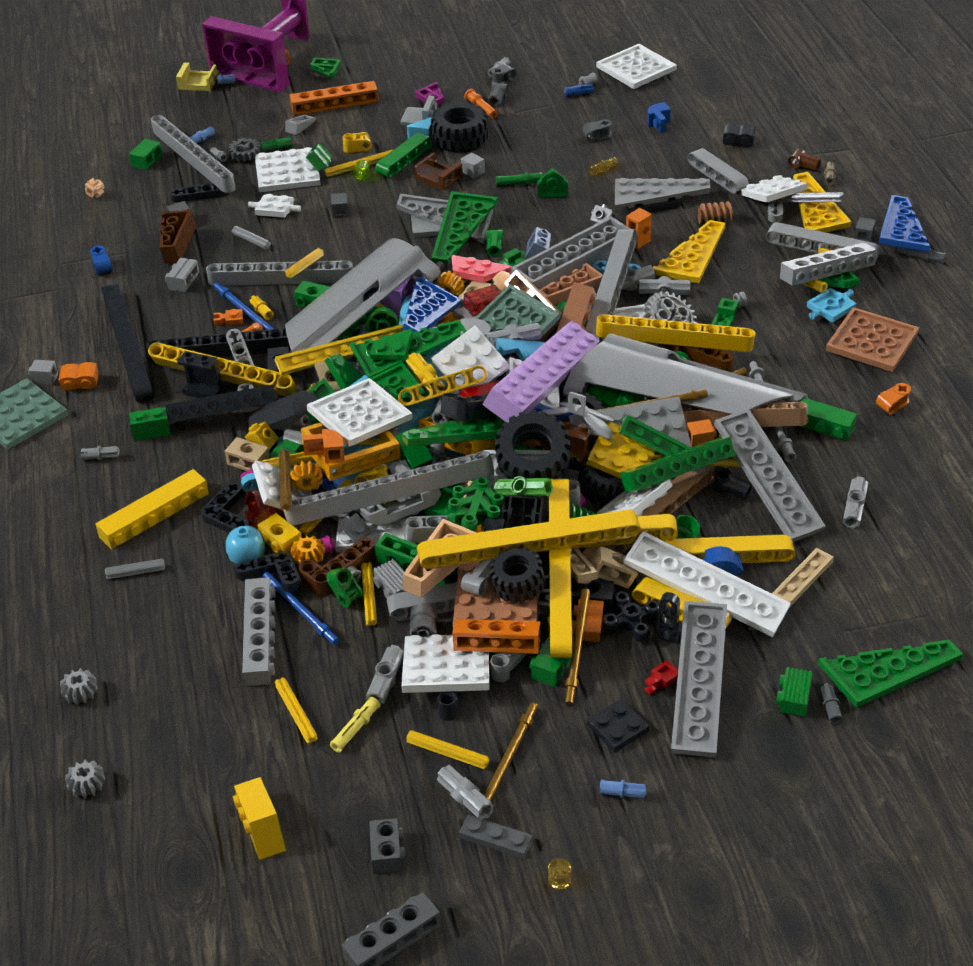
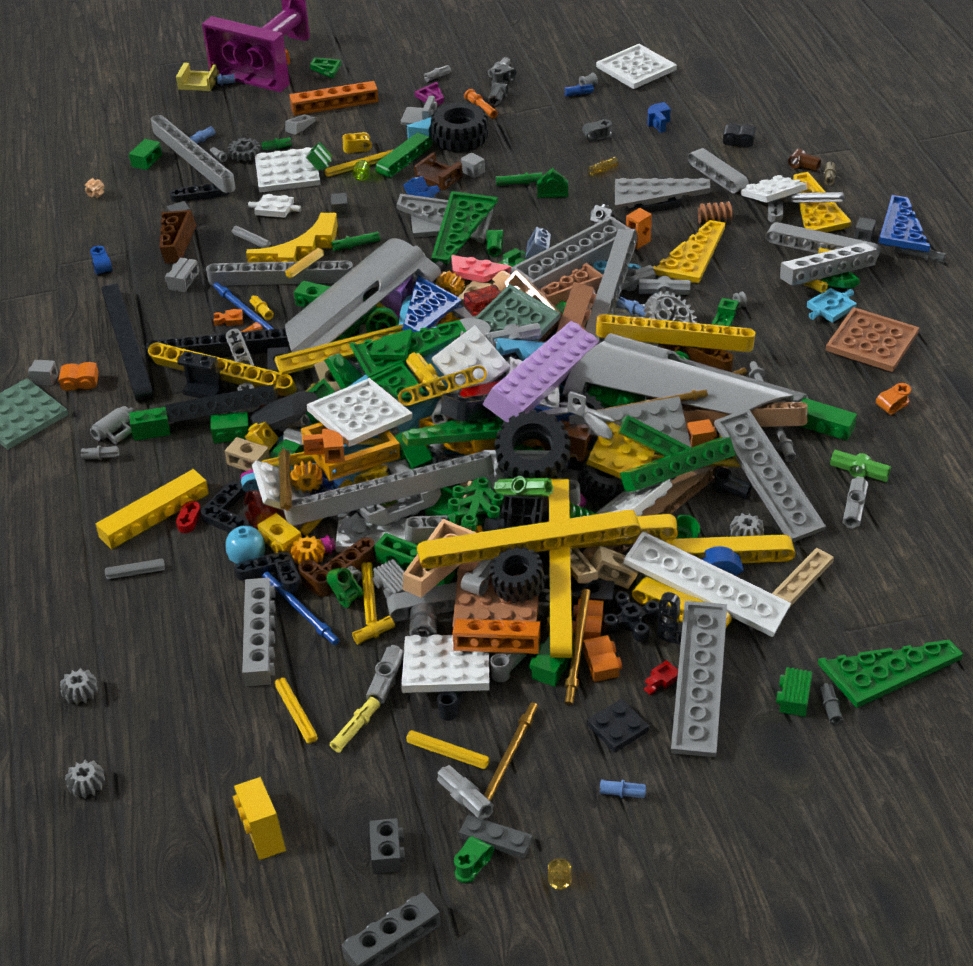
(111, 423): none -> light grey piece
(184, 516): none -> red beam
(229, 426): none -> green brick
(316, 237): none -> yellow arch
(350, 242): none -> green pin
(373, 629): none -> yellow pin
(418, 187): none -> blue brick
(437, 73): none -> light grey axle
(472, 859): none -> green piece
(601, 658): none -> orange brick
(631, 306): none -> medium blue pin
(746, 526): none -> light grey gear
(860, 465): none -> bright green piece

